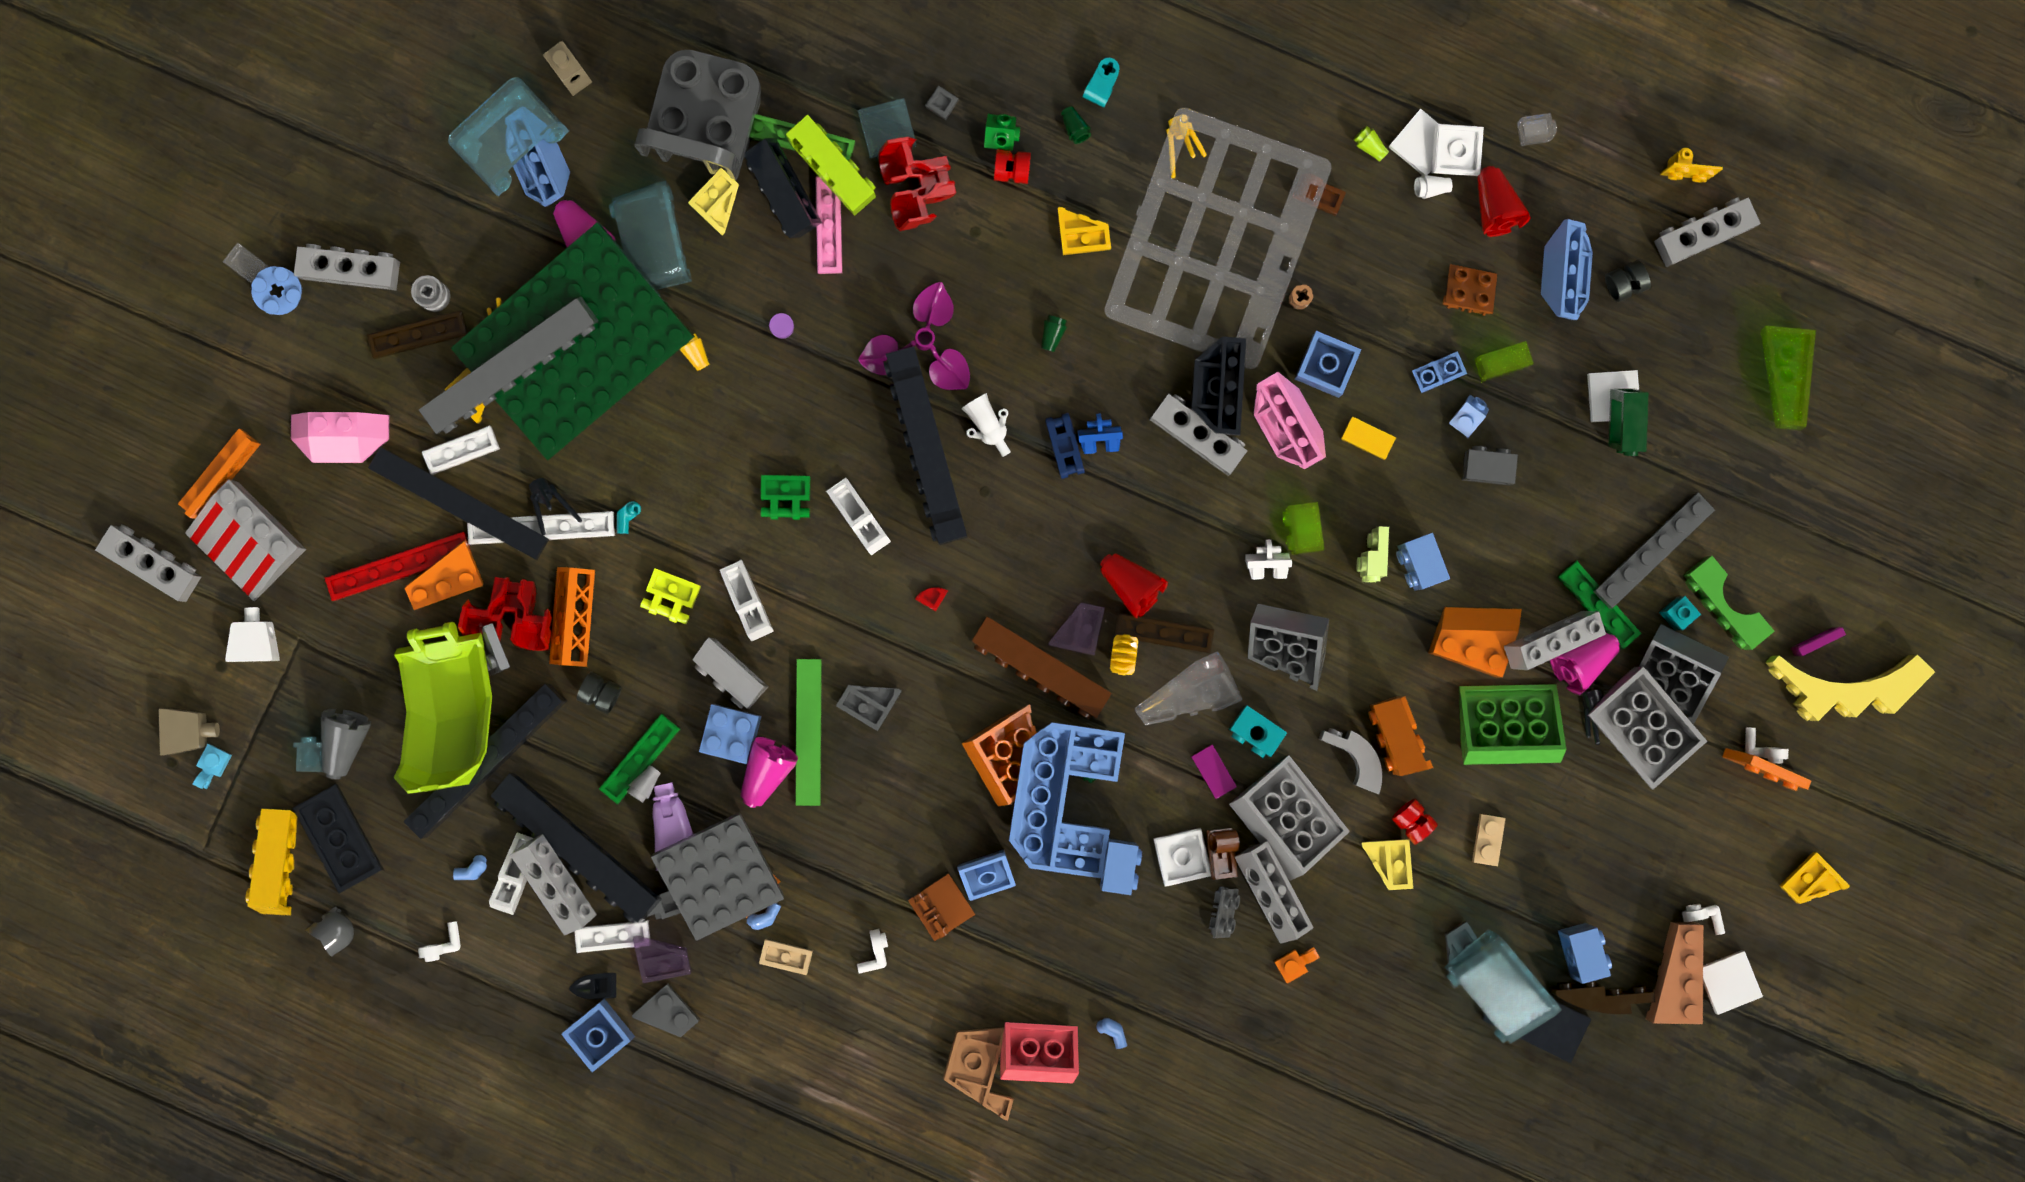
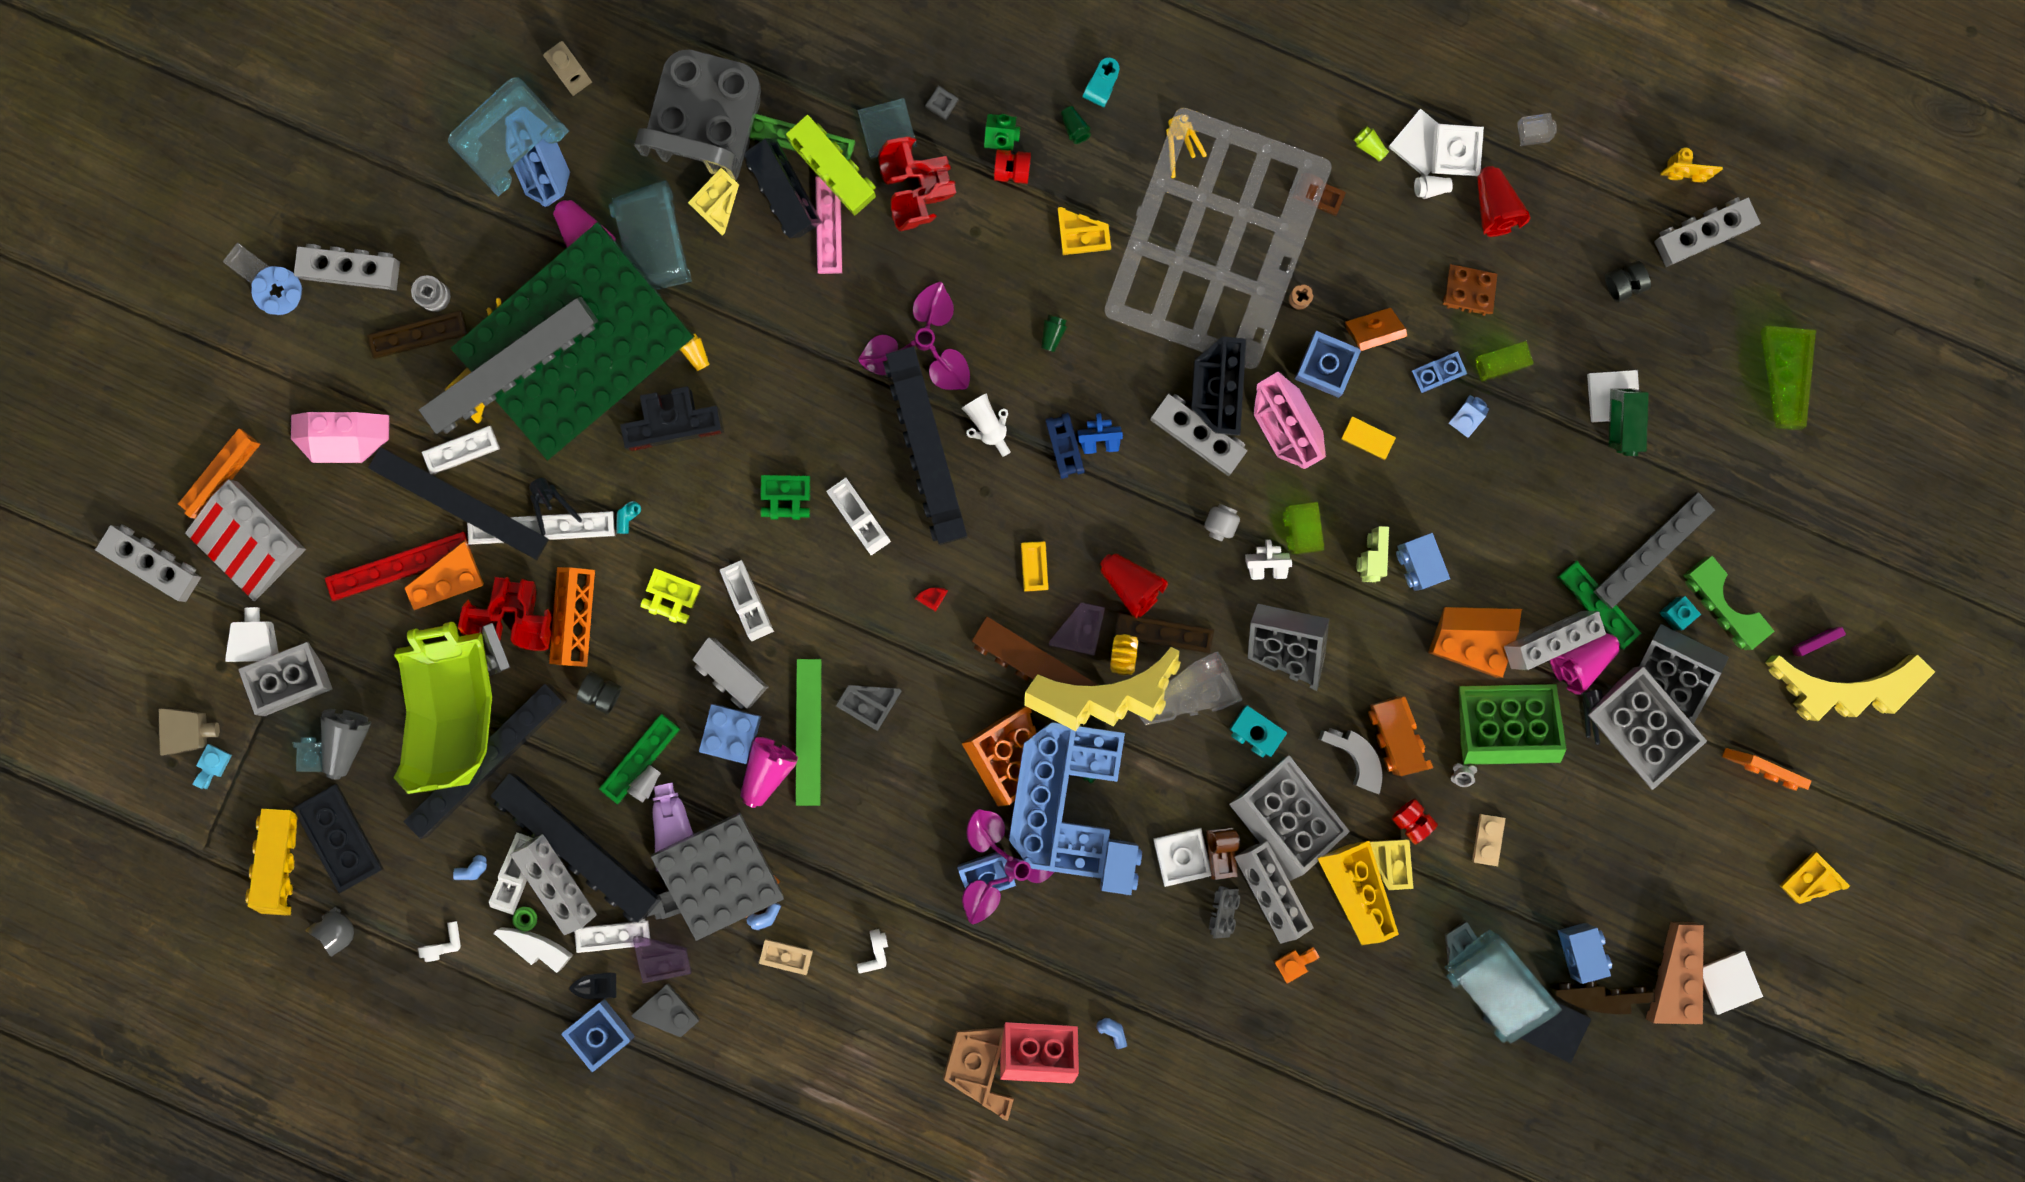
(284, 679): none -> light grey slope
(517, 919): none -> bright green plate
(535, 947): none -> white slope
(670, 420): none -> black piece
(781, 325): medium lavender tile -> none
(941, 907): dark orange hinge -> none
(982, 899): none -> magenta plant
(1034, 566): none -> yellow tile
(1074, 704): none -> light yellow arch
(1213, 771): magenta tile -> none
(1222, 522): none -> light grey head
(1360, 891): none -> yellow wedge
(1376, 329): none -> orange plate
(1463, 775): none -> light grey plate
(1489, 467): dark grey brick -> none
(1567, 270): medium blue wedge -> none
(1695, 913): white plate -> none
(1774, 754): white plate -> none

